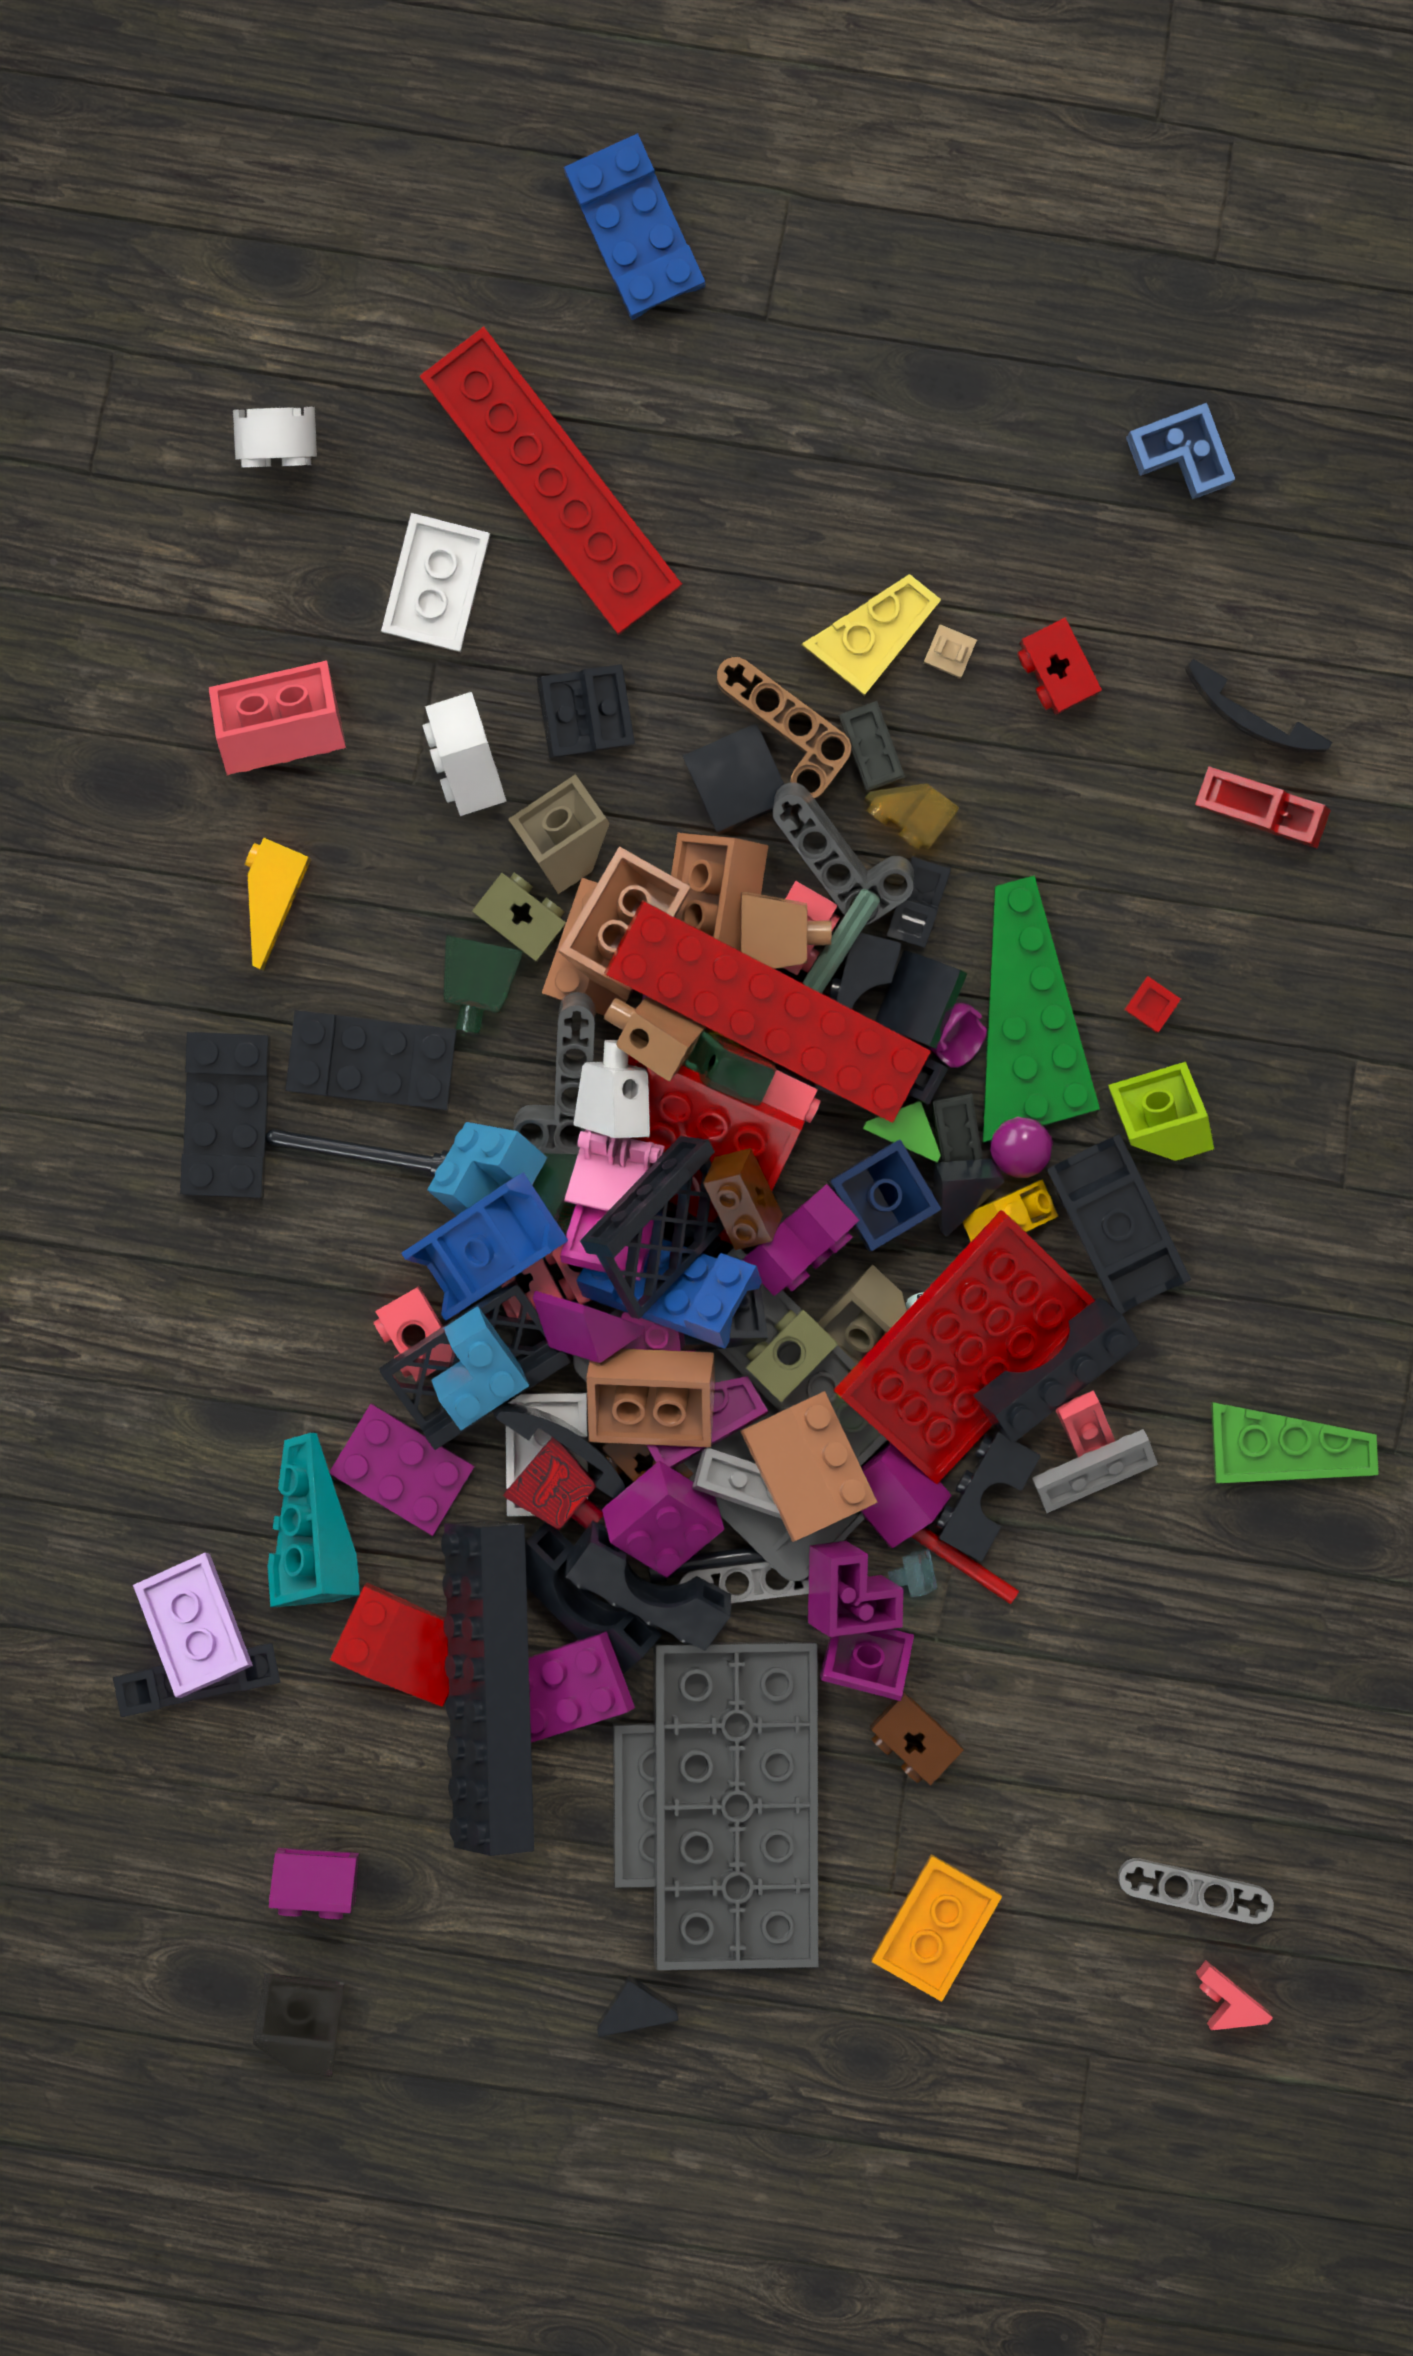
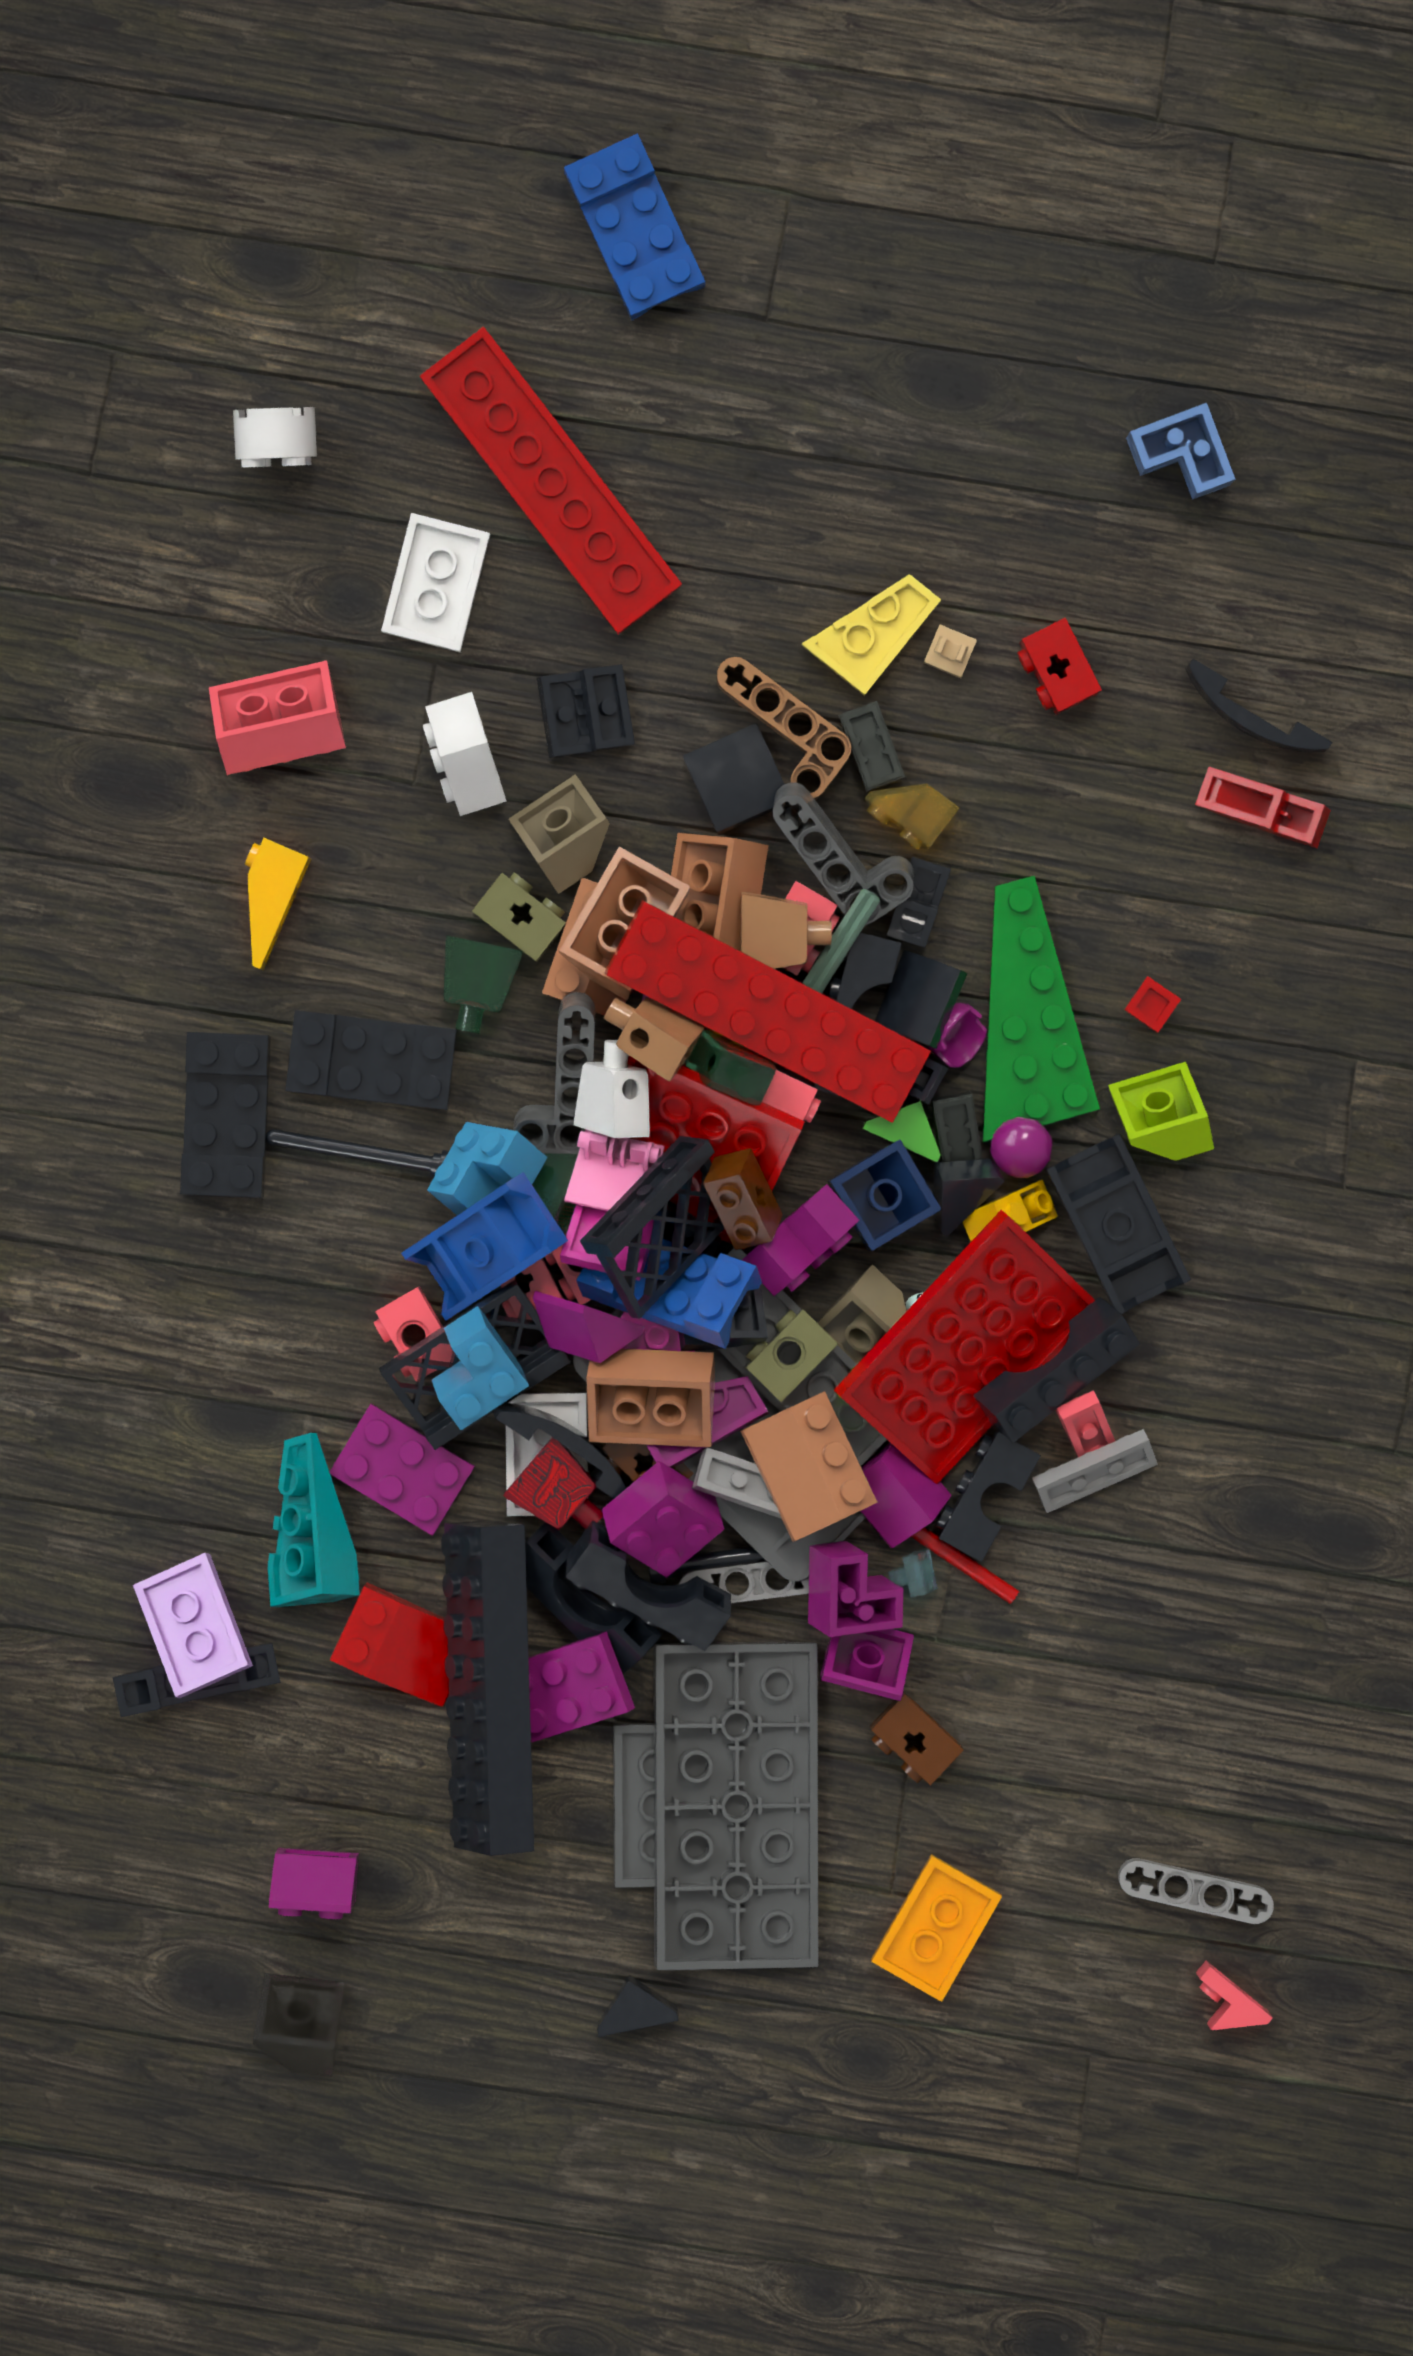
(1277, 1447): bright green wing -> none

